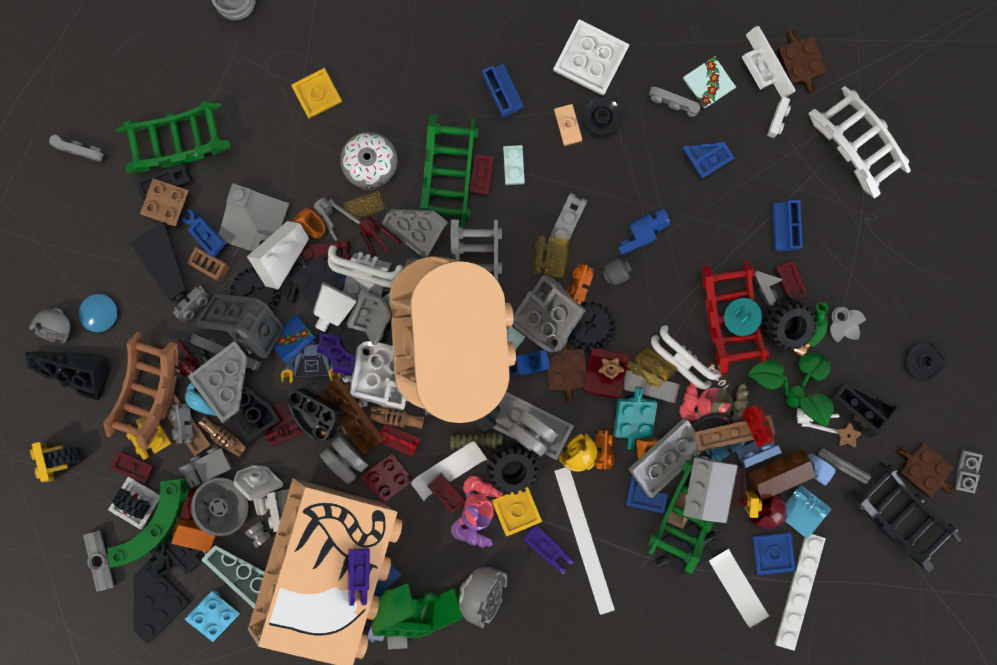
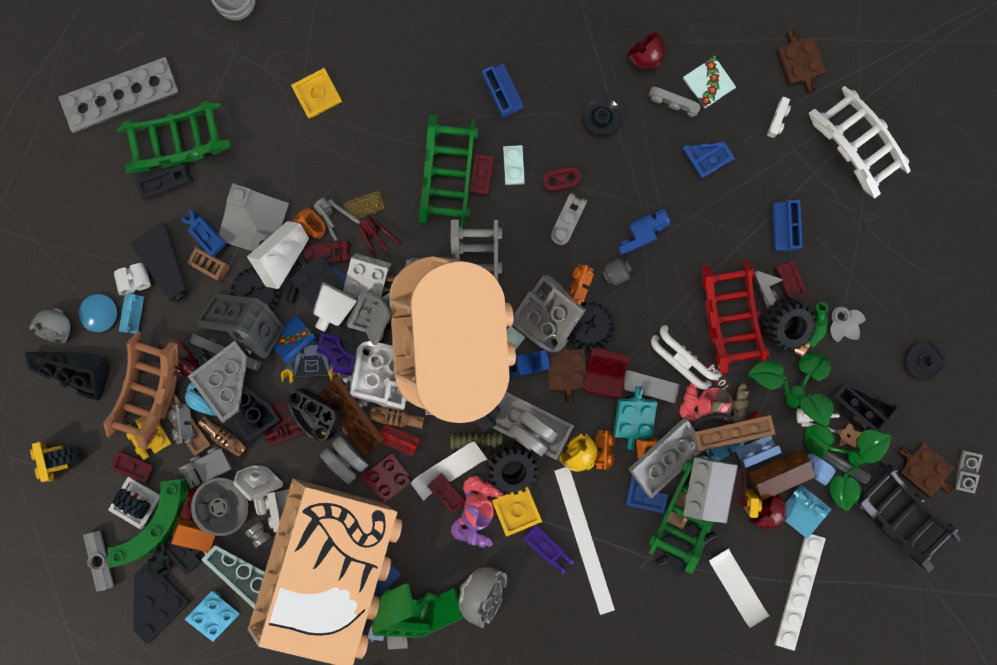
(76, 148): light grey plate -> none
(107, 88): none -> light grey plate
(131, 313): none -> medium azure hinge
(132, 279): none -> white piece
(164, 202): medium nougat hinge -> none
(186, 310): light grey hinge -> none
(358, 574): dark purple hinge -> none
(361, 268): white piece -> none
(370, 173): cylinder -> none
(416, 228): light grey plate -> none
(556, 256): clear yellow plate -> none
(561, 179): none -> dark red plate
(568, 125): light nougat plate -> none
(591, 57): white plate -> none
(611, 363): medium nougat plate -> none
(648, 52): none -> dark red cylinder
(655, 364): clear yellow plate -> none
(743, 317): teal piece -> none
(754, 418): red hinge -> none
(765, 65): white bracket -> none
(773, 553): blue tile -> none
(872, 448): none -> green plant

